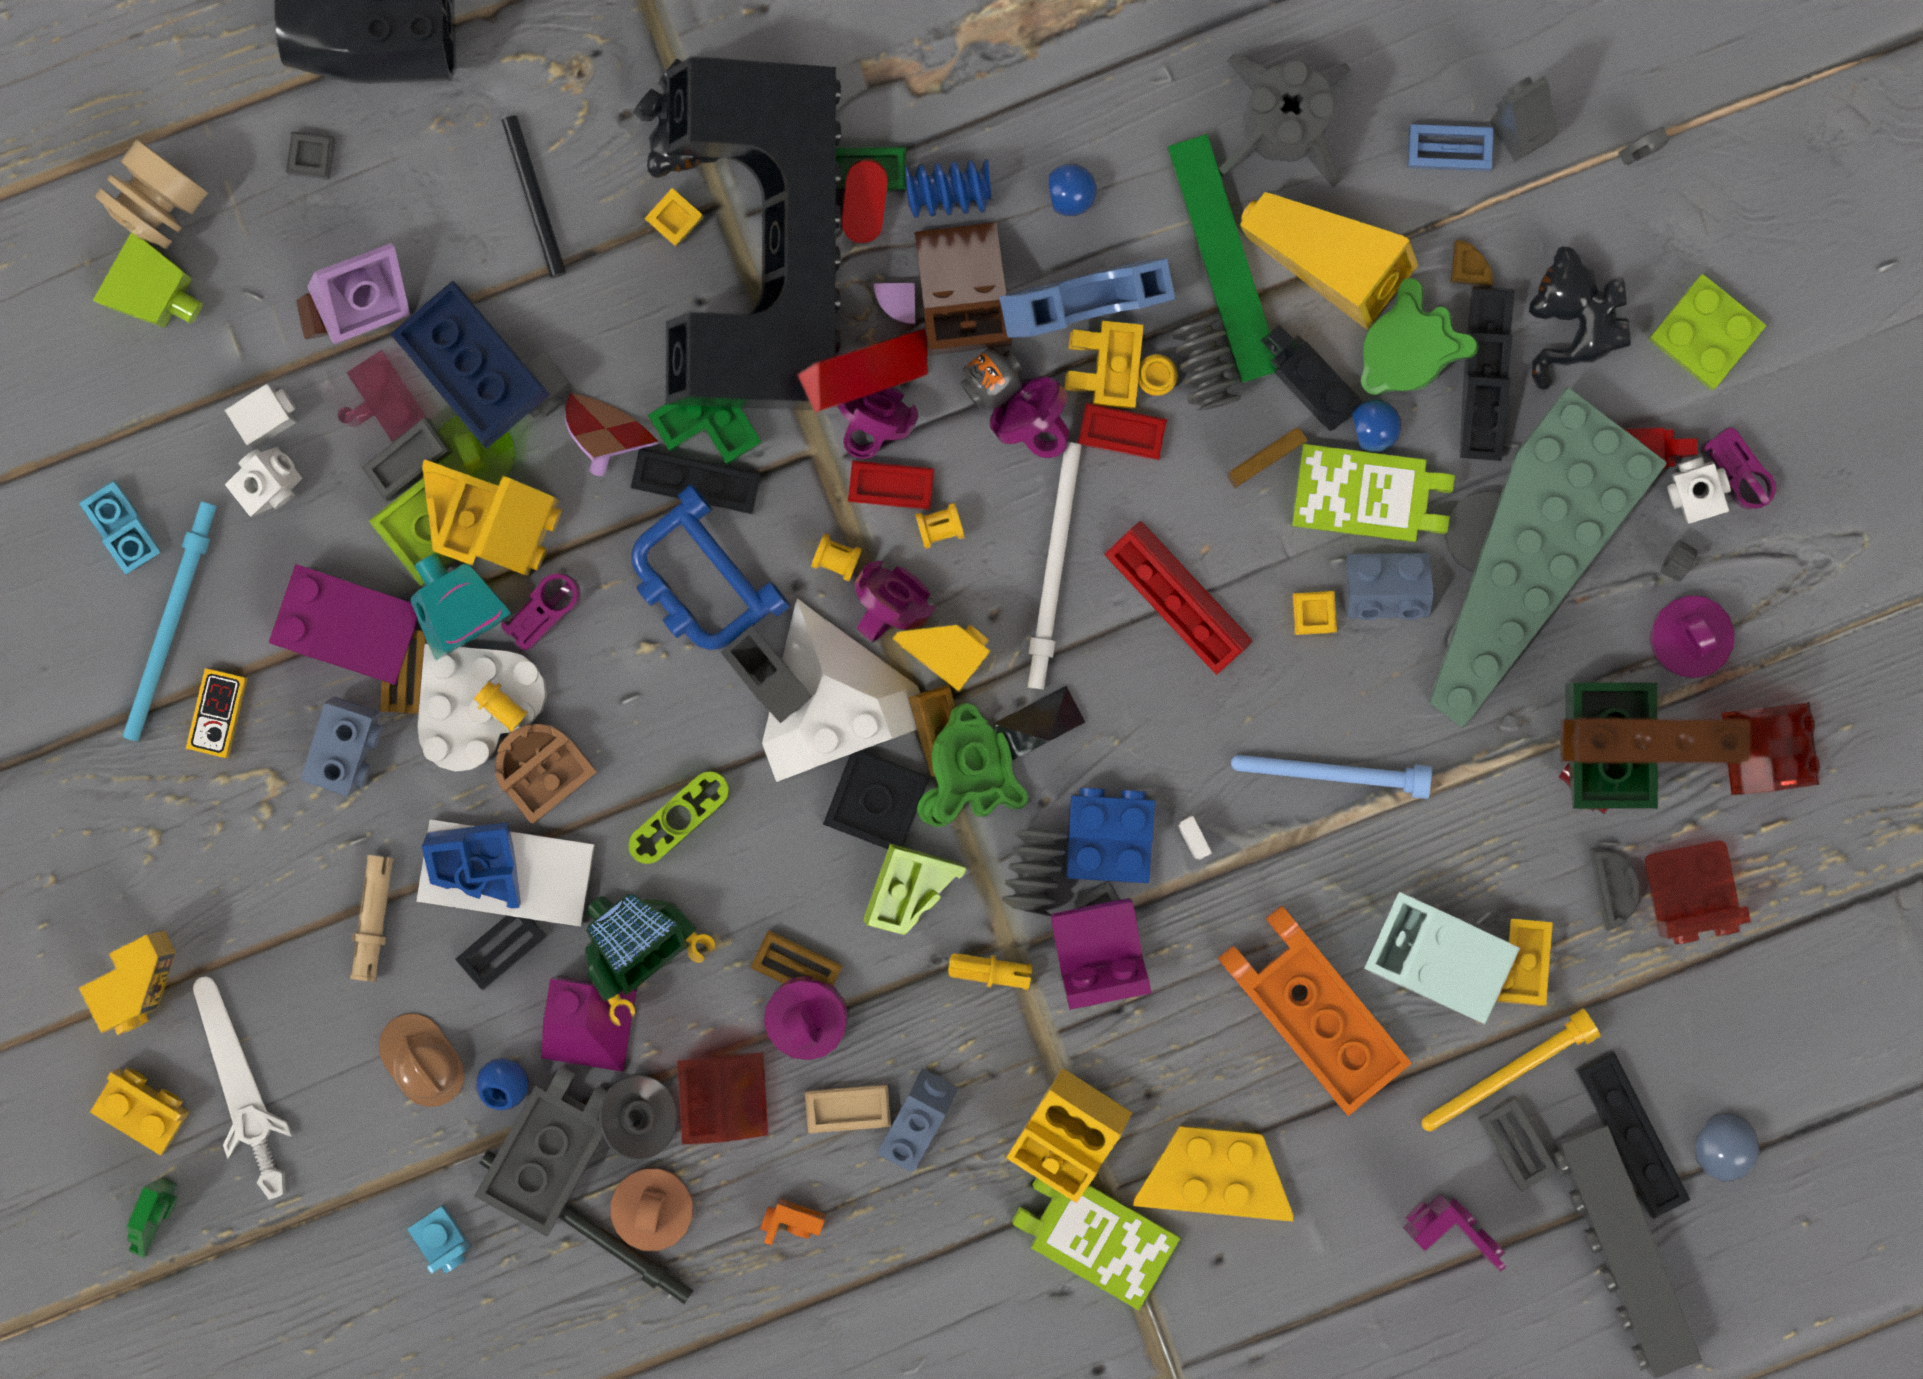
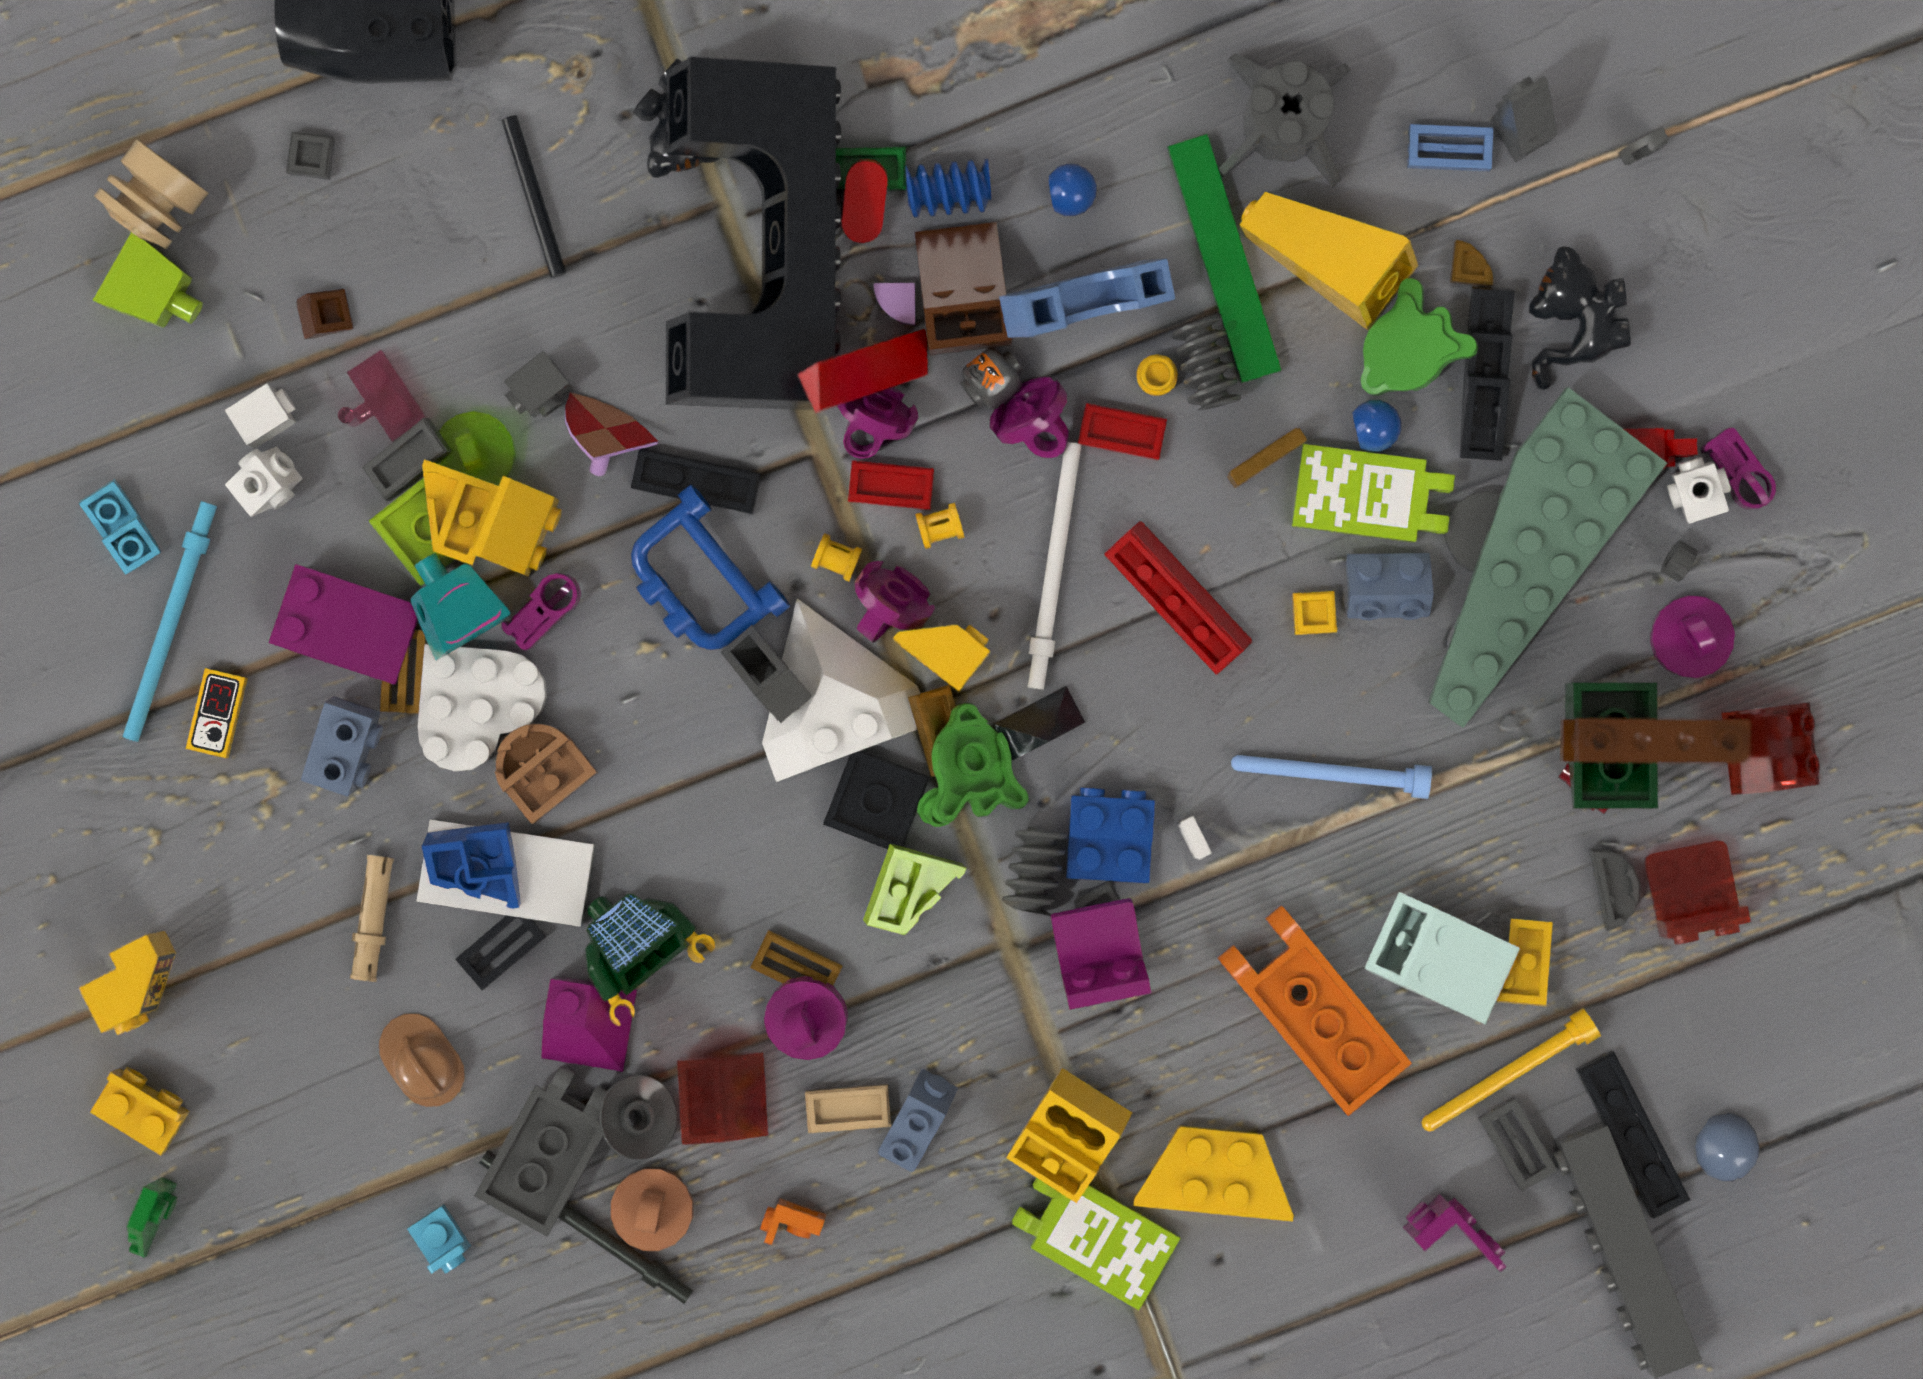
(242, 1096): white sword -> none
(360, 293): lavender slope -> none
(470, 364): dark blue plate -> none
(500, 705): yellow pin -> none
(502, 1084): blue piece -> none
(649, 830): lime beam -> none
(674, 217): yellow plate -> none
(725, 426): green plate -> none
(989, 970): yellow axle -> none
(1116, 365): yellow plate -> none
(1311, 378): black hinge -> none
(1707, 332): lime plate -> none

